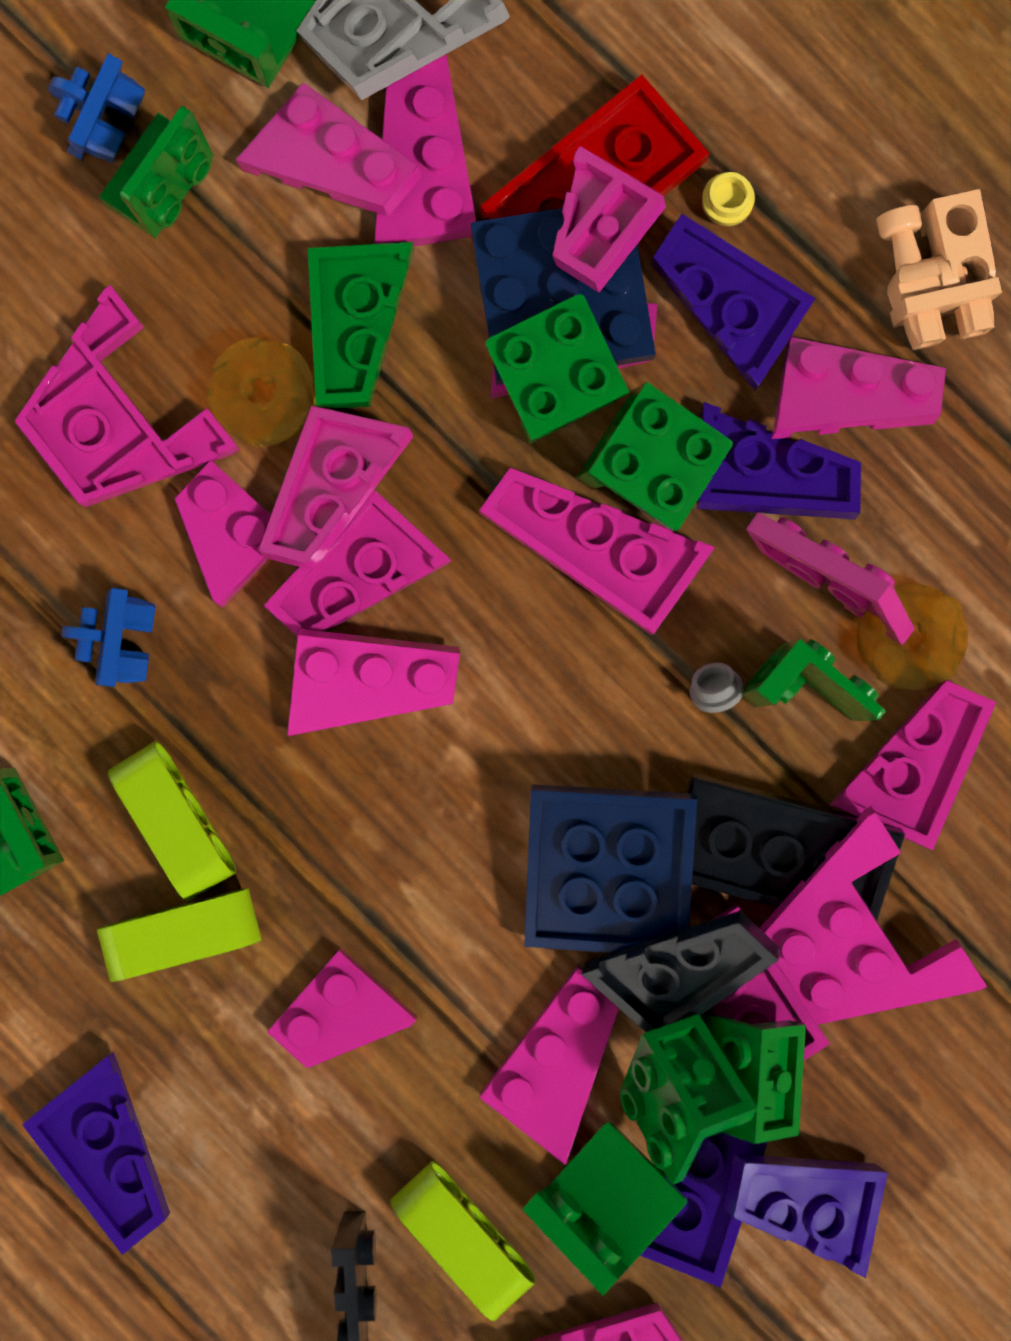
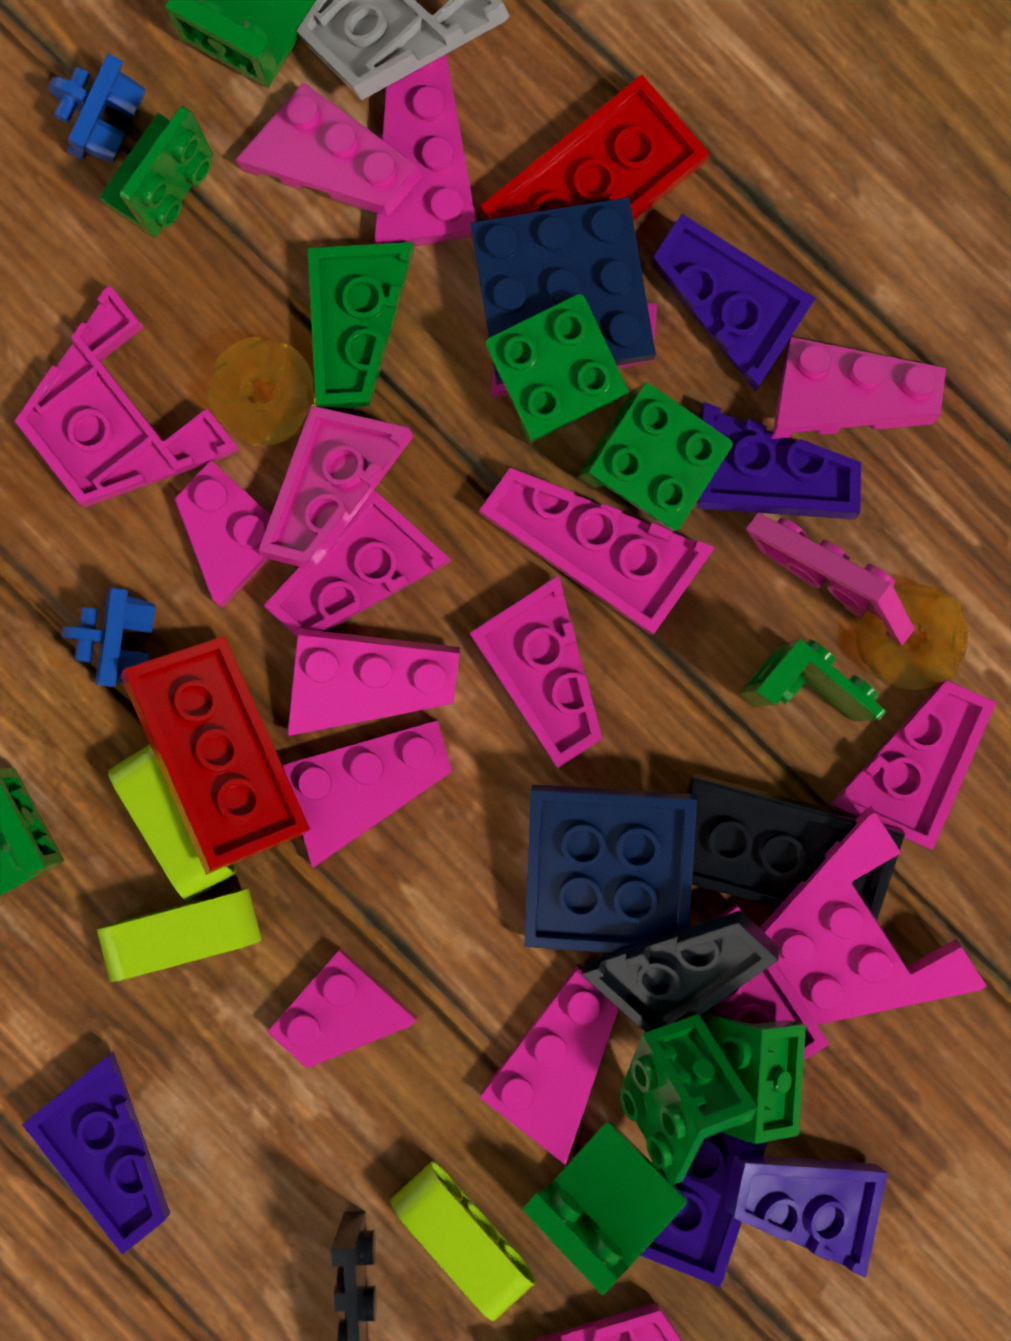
(214, 753): none -> red plate
(364, 783): none -> dark pink wing
(542, 671): none -> dark pink wing
(602, 219): dark pink wing -> none
(716, 688): light grey plate -> none
(728, 199): light yellow plate -> none
(952, 281): light nougat hips -> none

